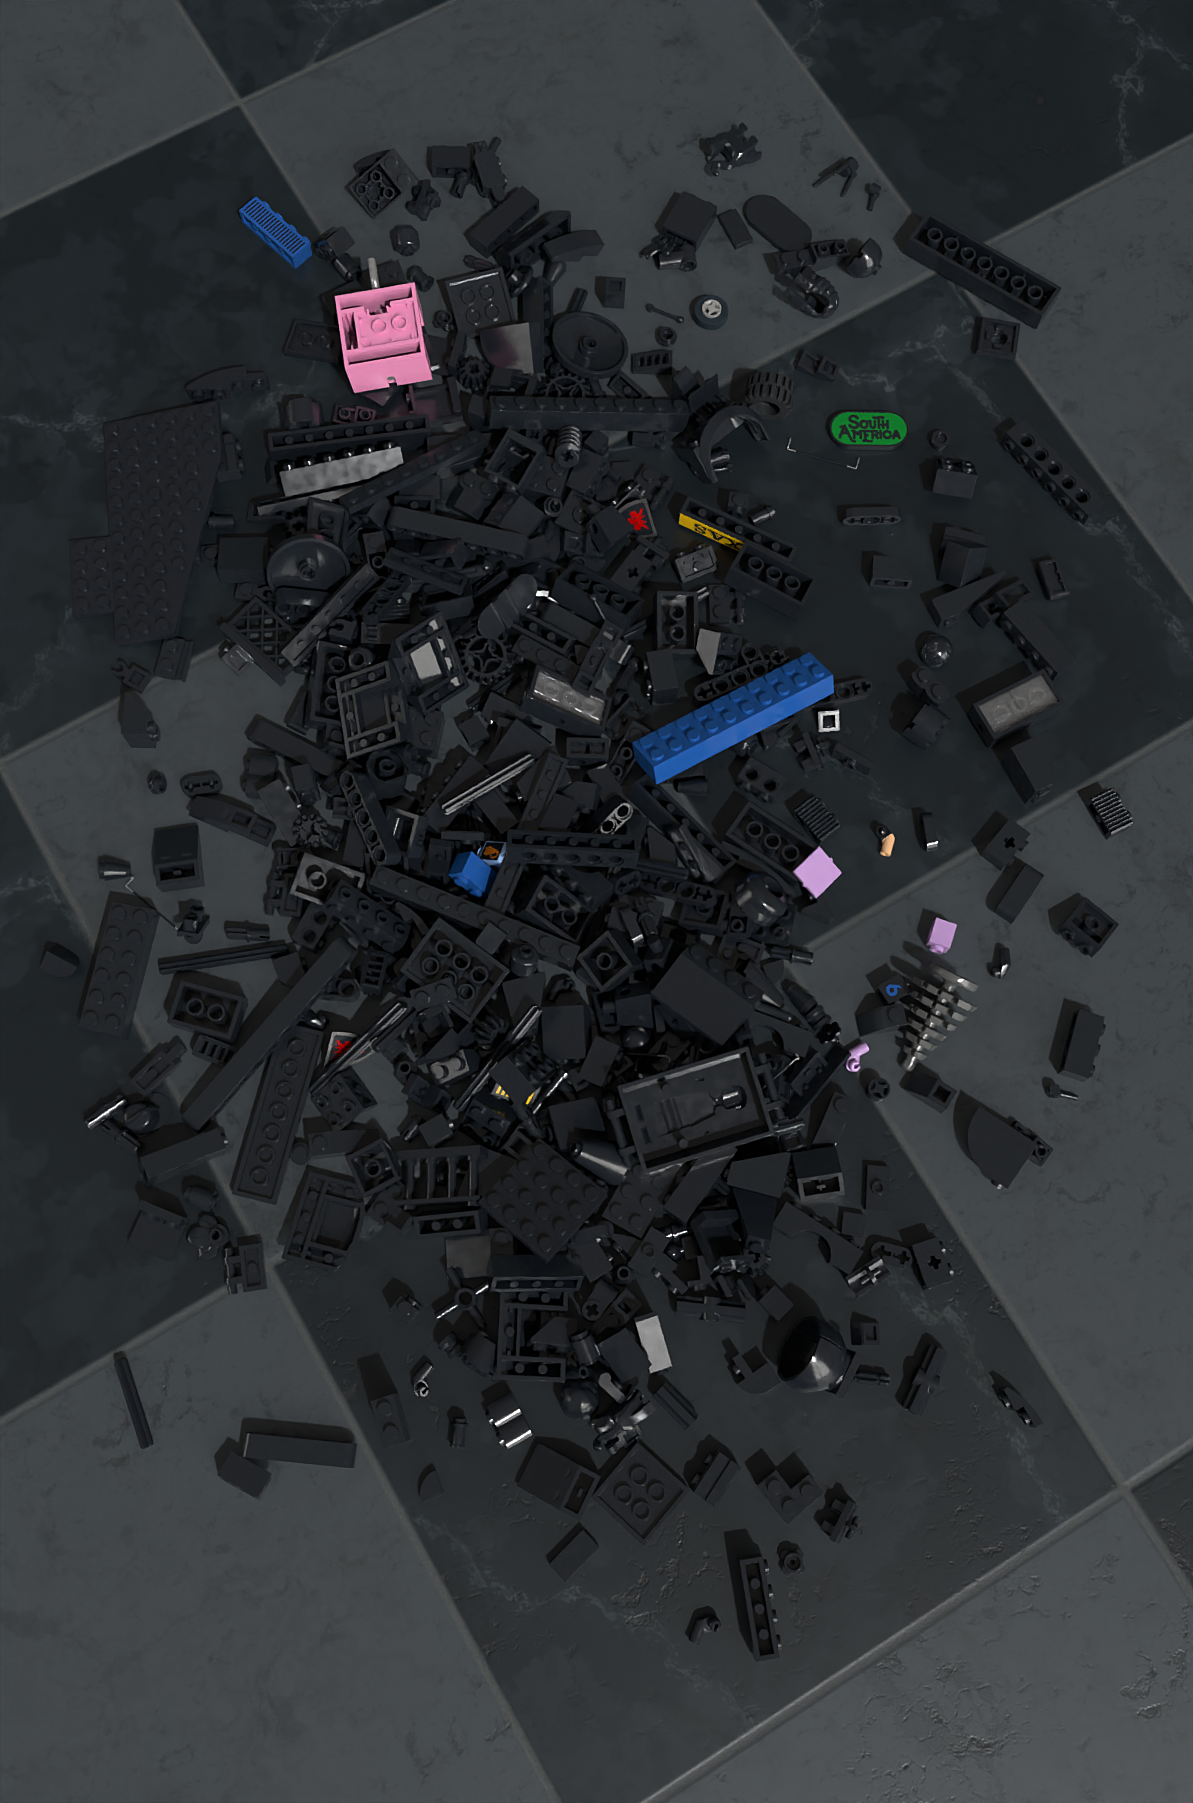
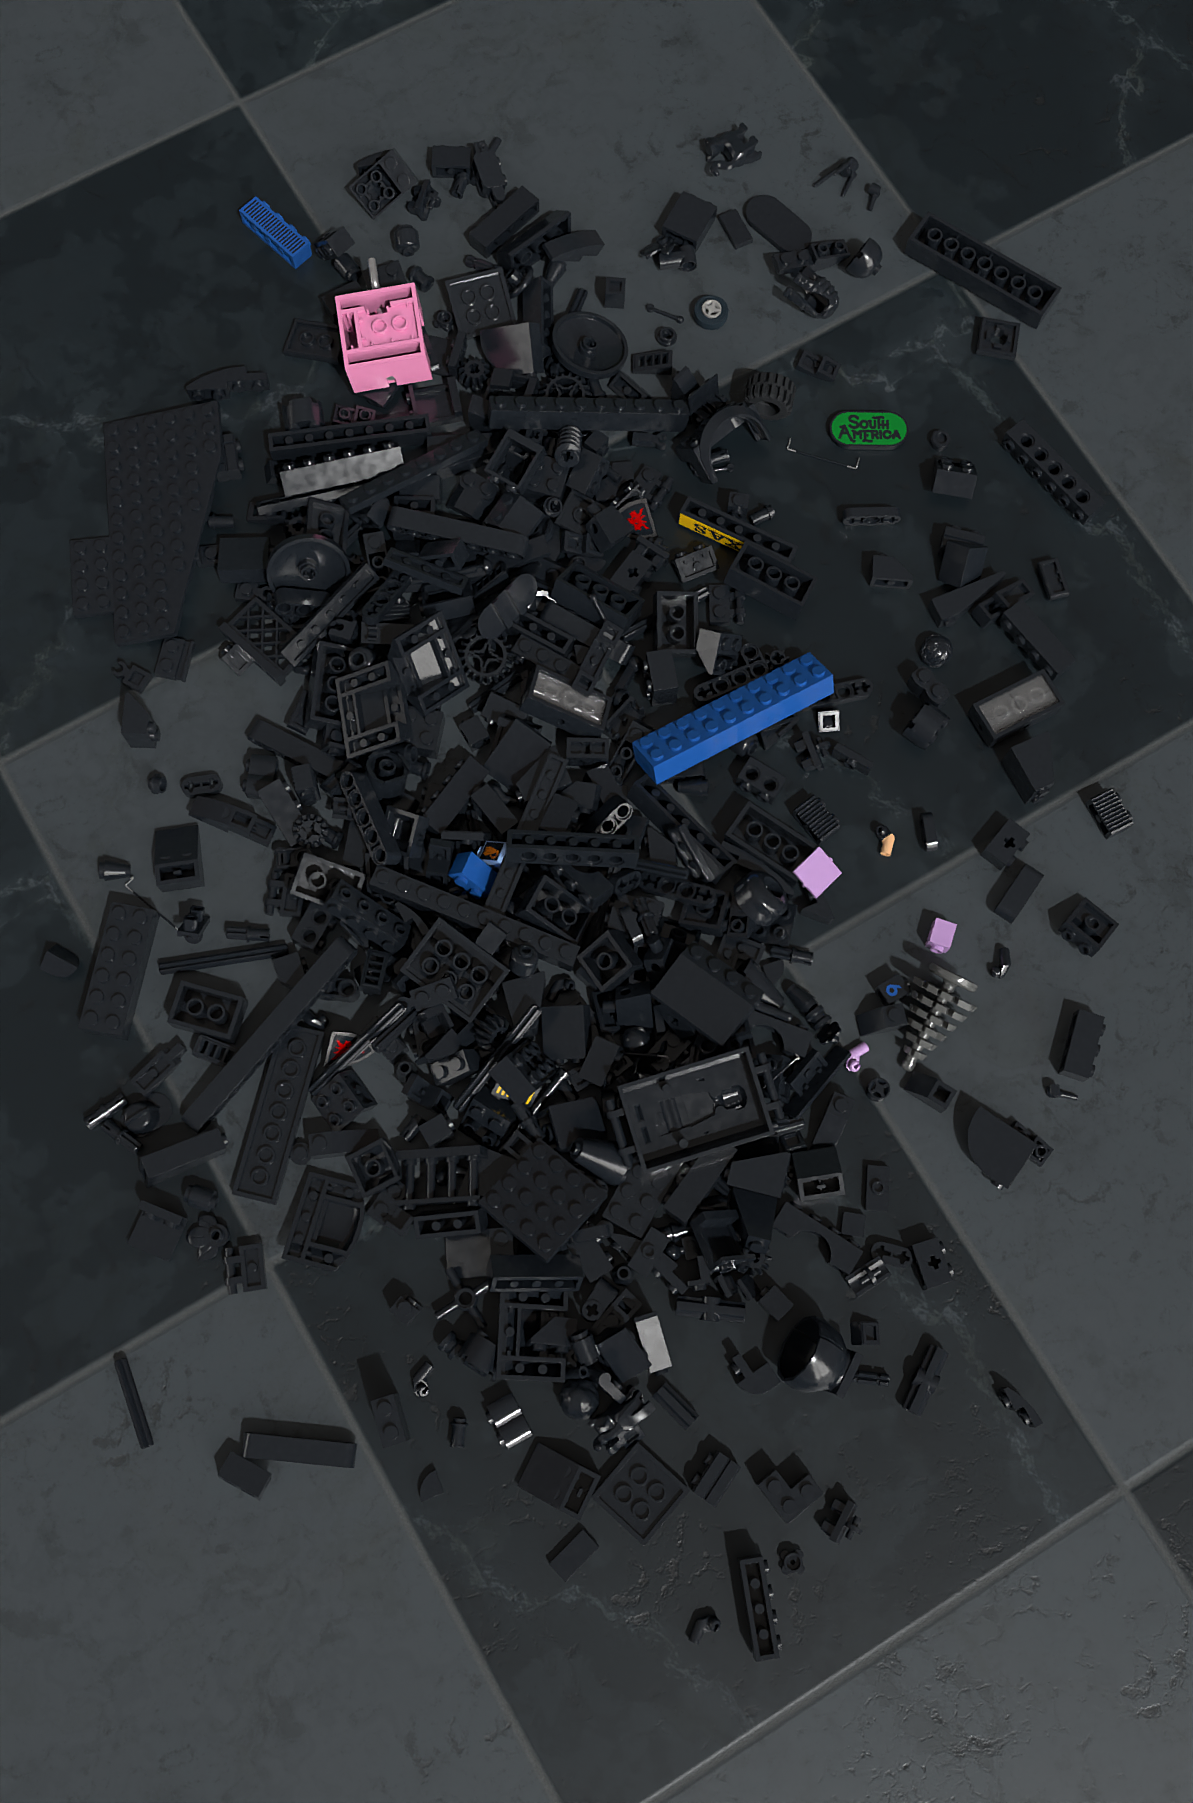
(487, 784): black axle -> none

